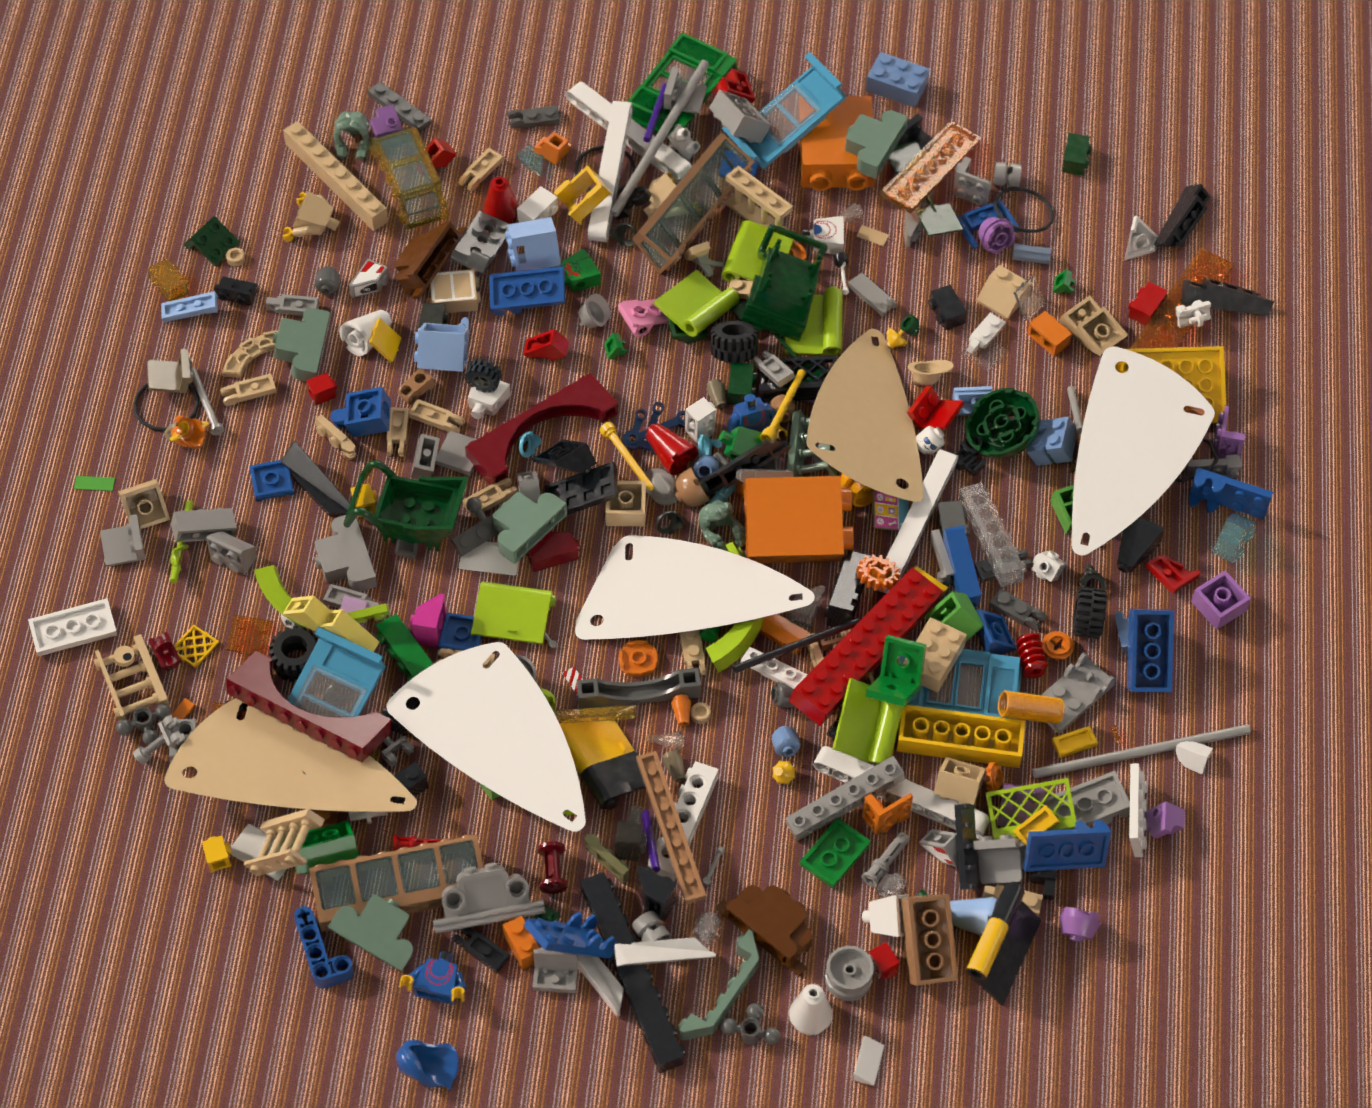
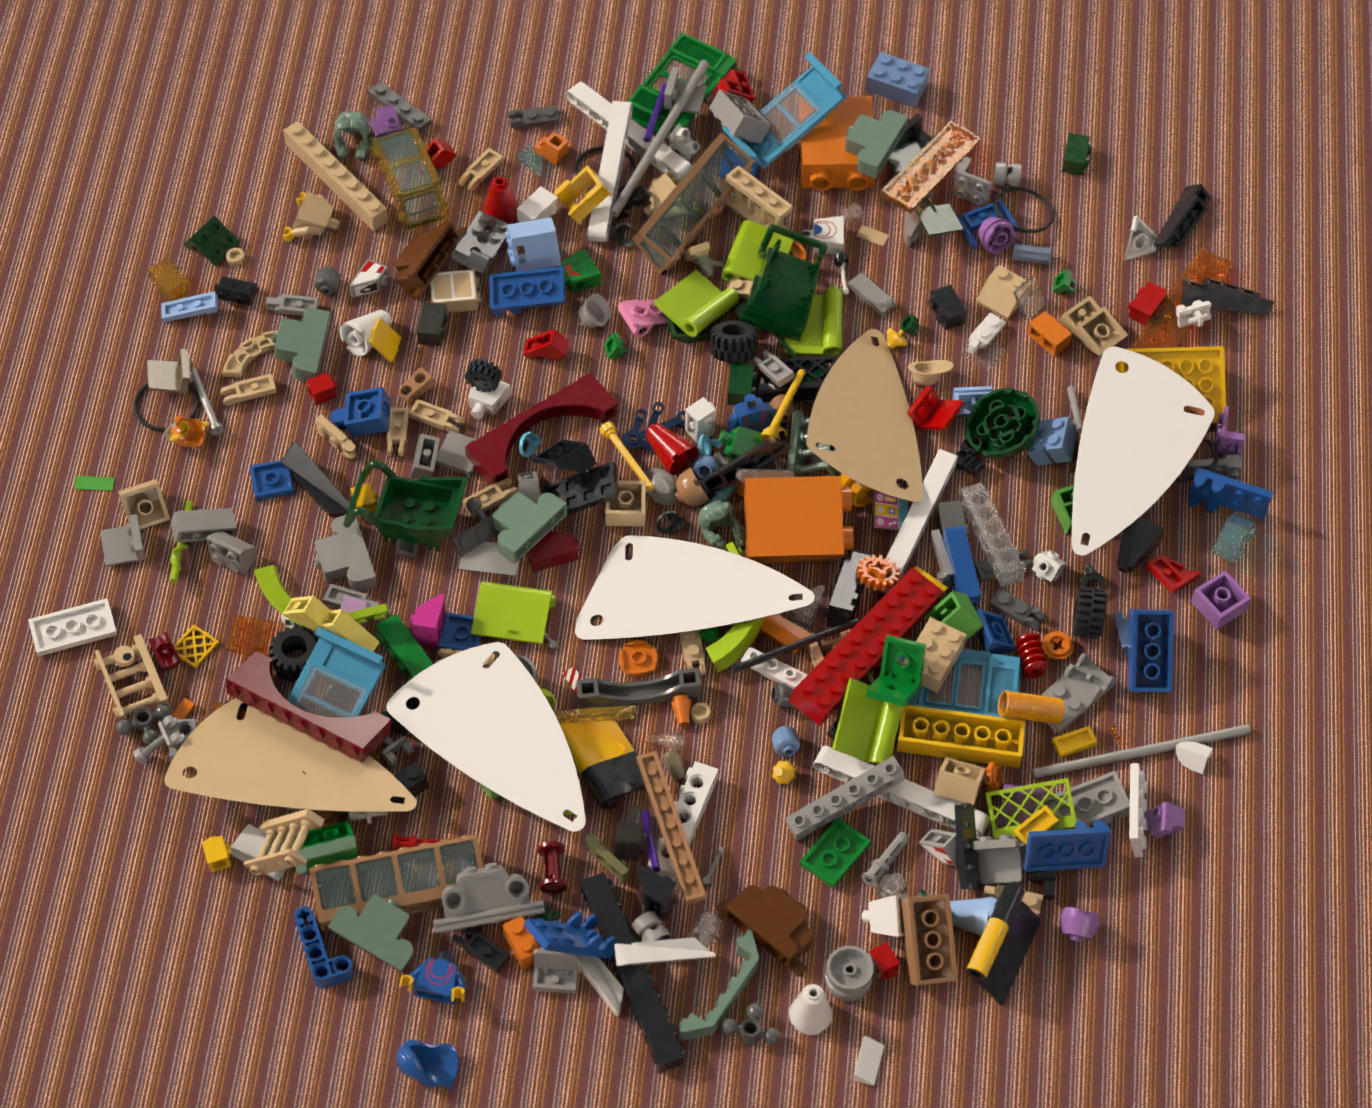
(442, 346): light blue container -> none
(716, 391): dark tan cone -> none
(883, 819): orange bracket -> none
(930, 440): white head -> none

